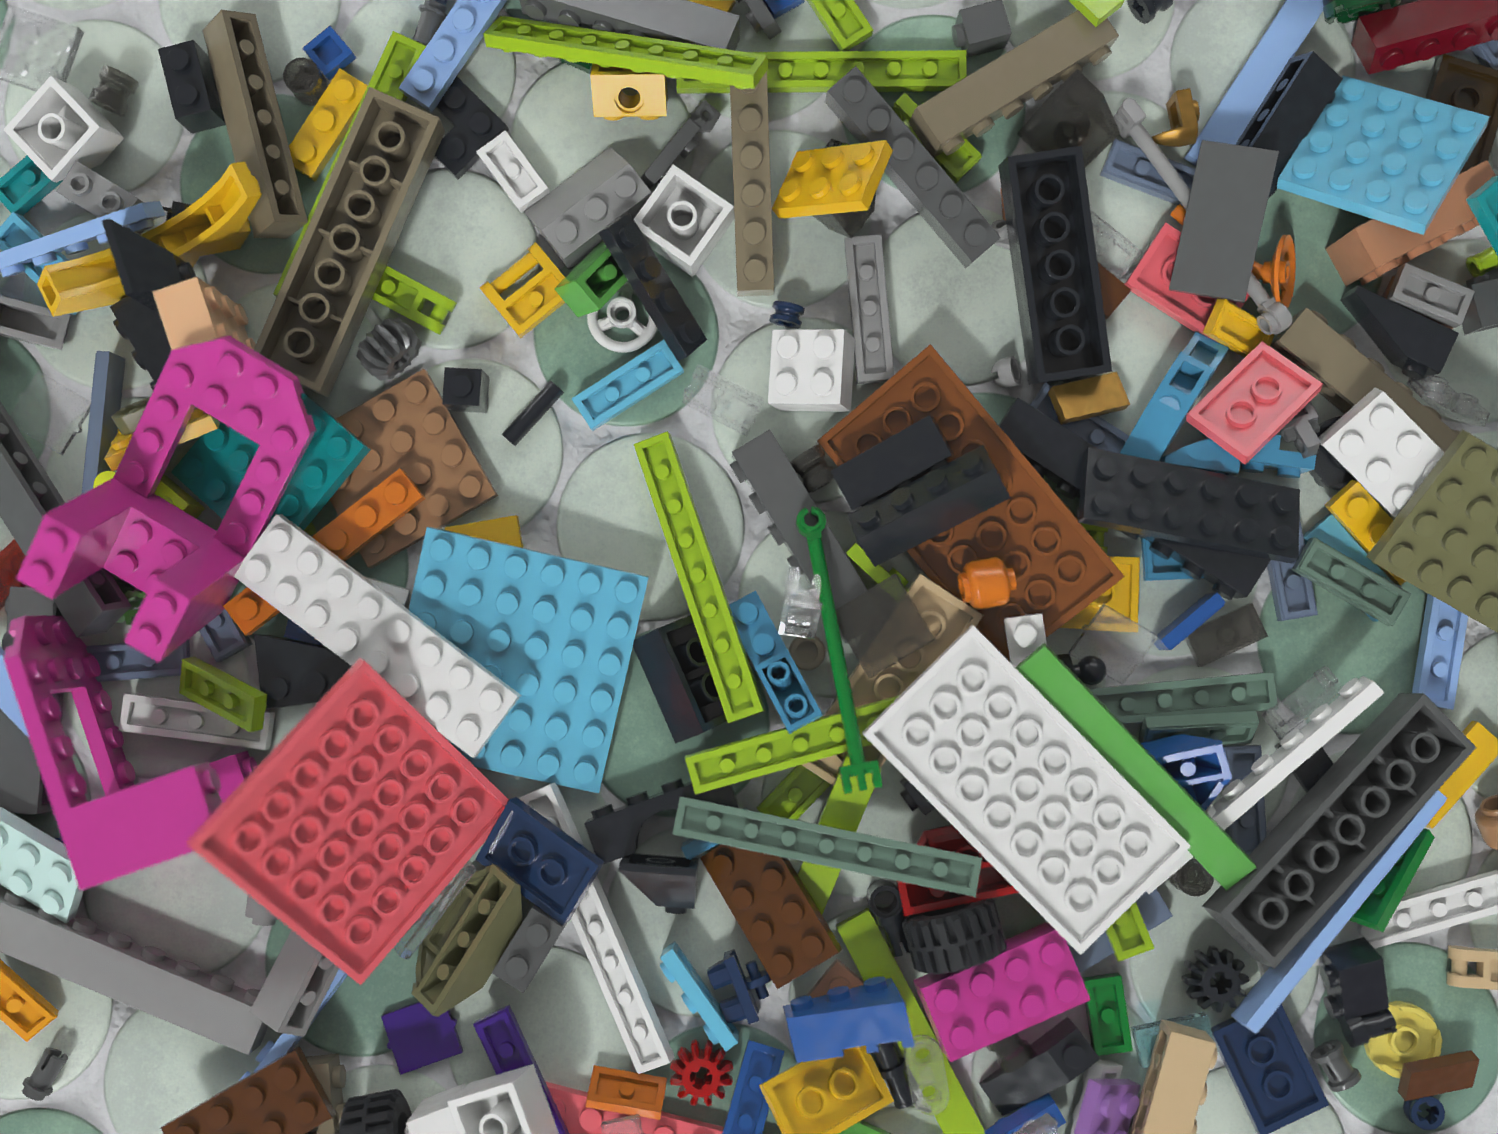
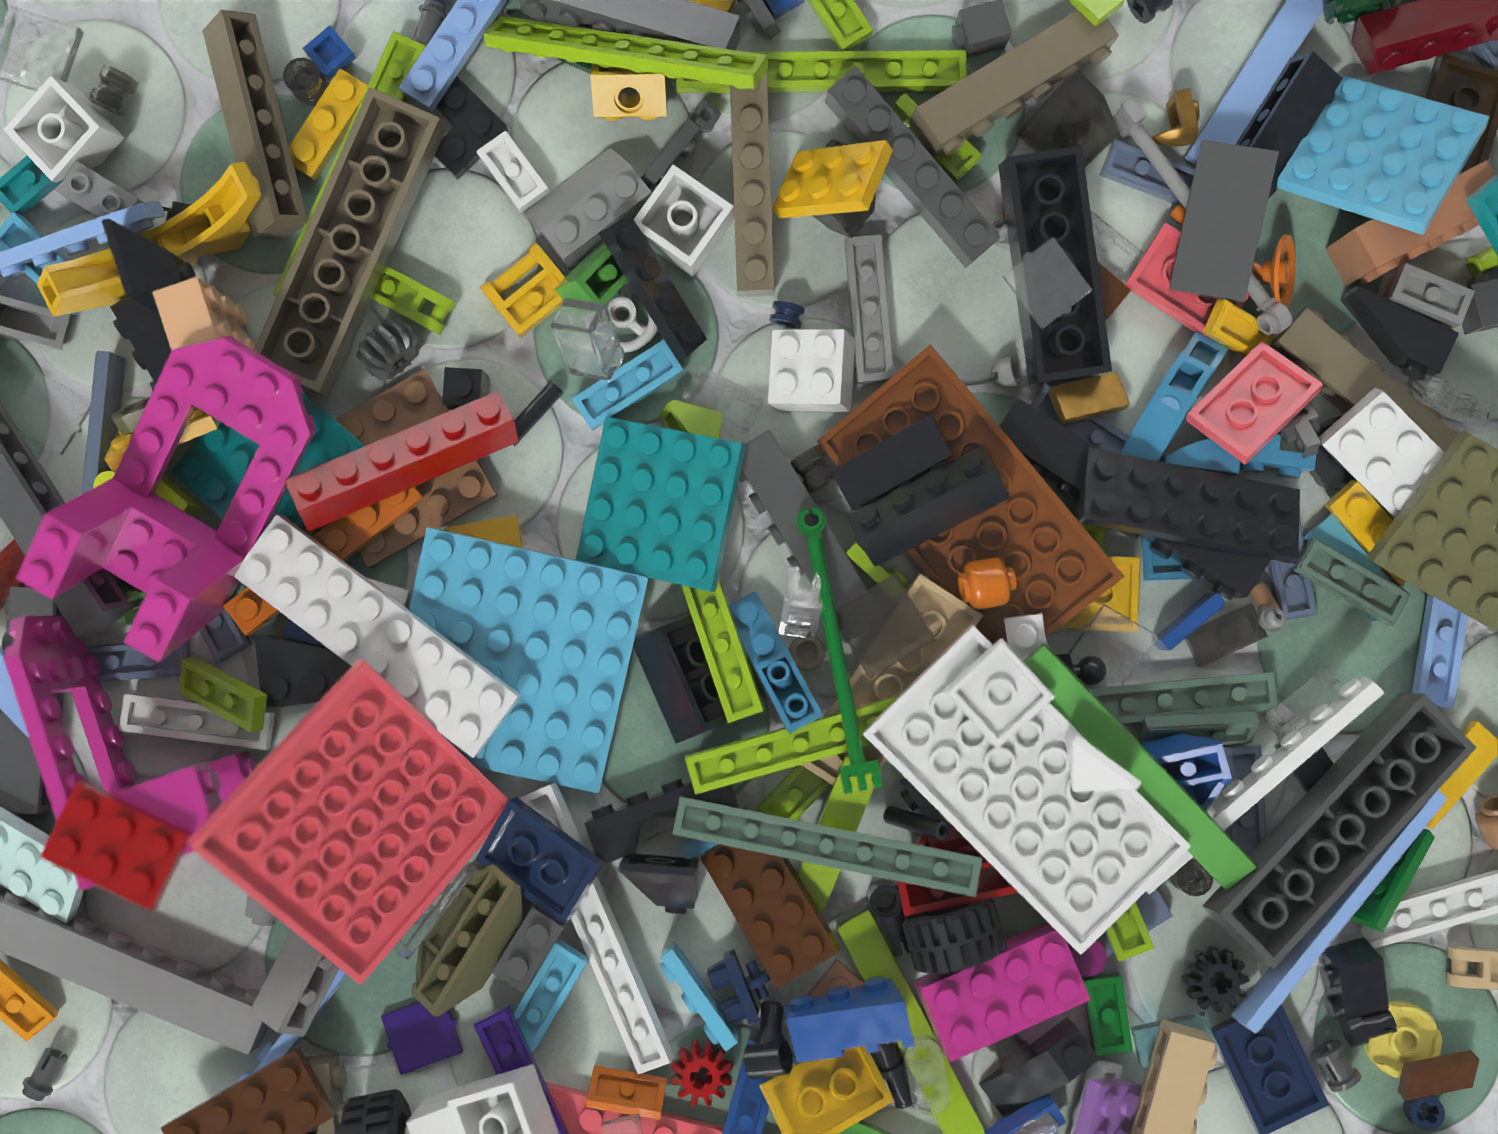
(116, 845): none -> red plate
(191, 86): black brick -> none
(402, 461): none -> red brick
(549, 992): none -> medium azure plate
(587, 339): none -> clear brick
(661, 503): none -> teal plate
(691, 419): none -> lime slope
(771, 1052): none -> black pin
(916, 822): none -> black piece
(999, 693): none -> white tile
(1047, 283): none -> clear piece
(1090, 961): none -> magenta tile
(1093, 770): none -> white slope
(1269, 613): none -> arm

